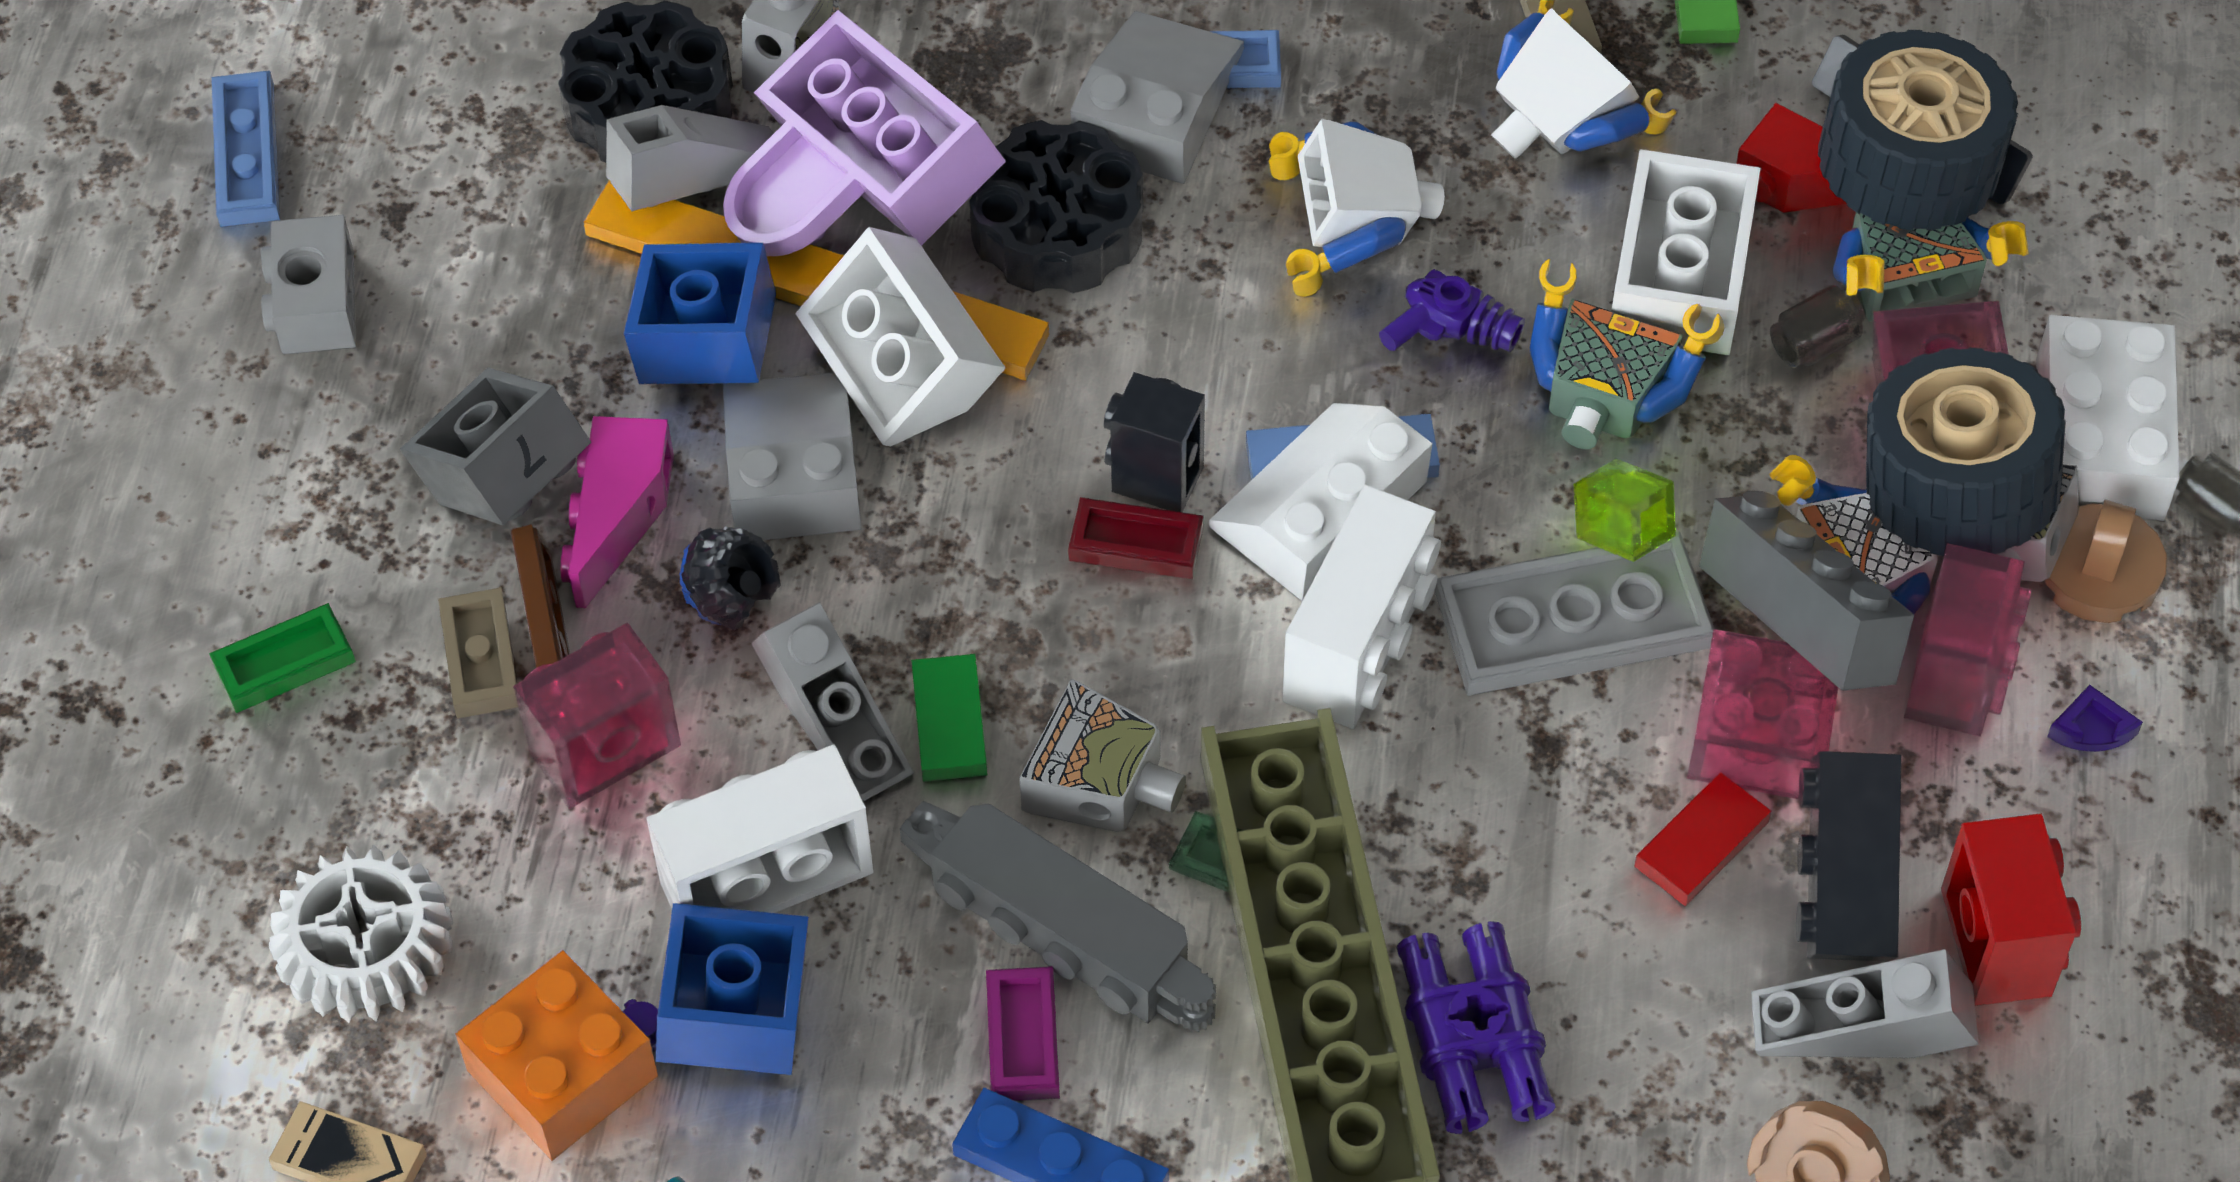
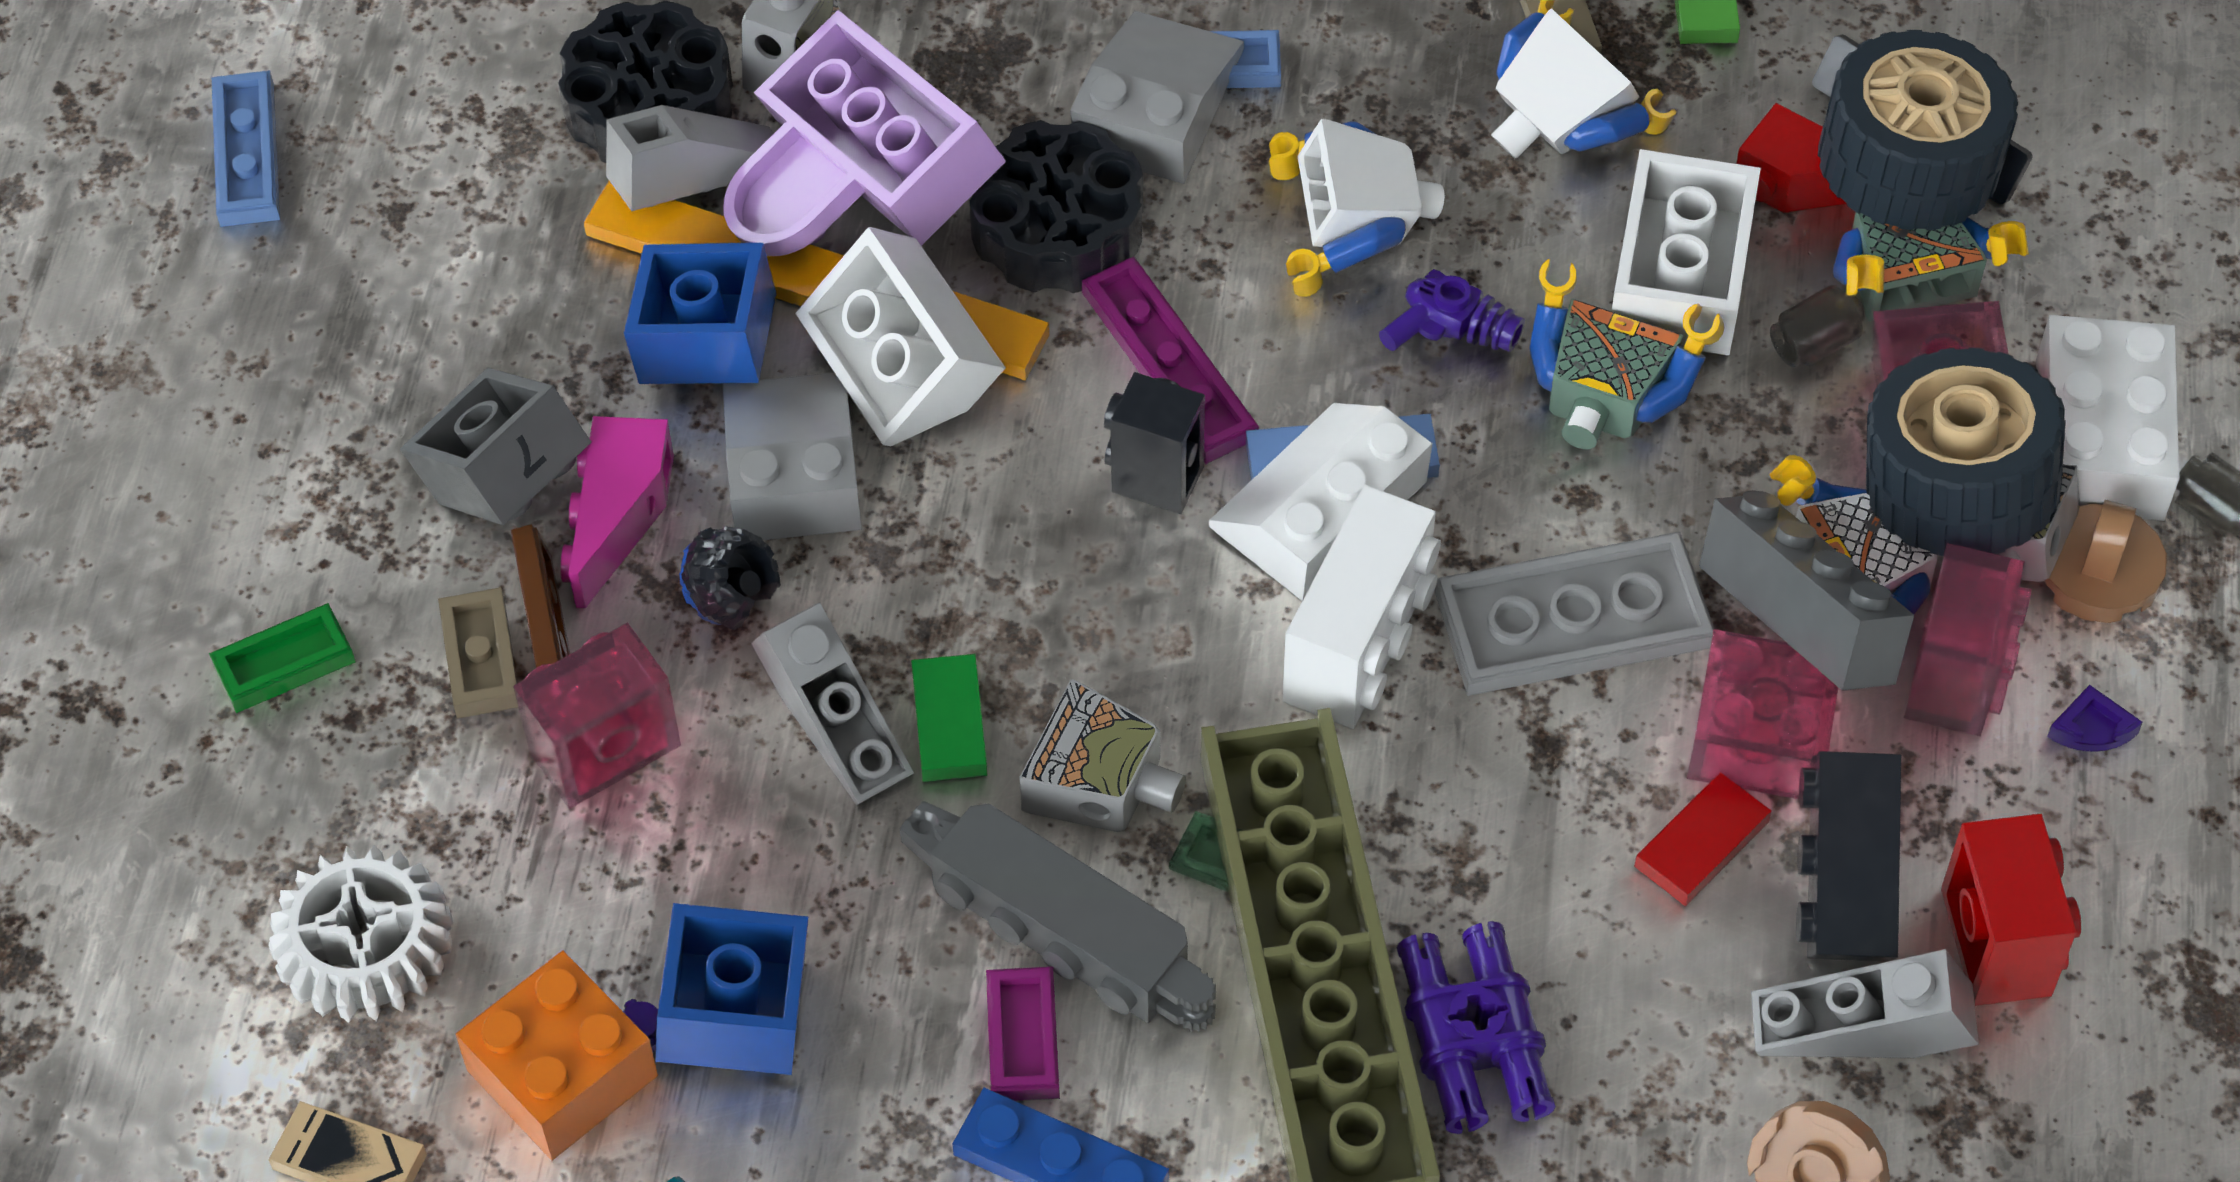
(310, 284): light grey brick -> none
(765, 837): white brick -> none
(1136, 538): dark red tile -> none
(1166, 349): none -> magenta tile
(1624, 509): clear neon green brick -> none

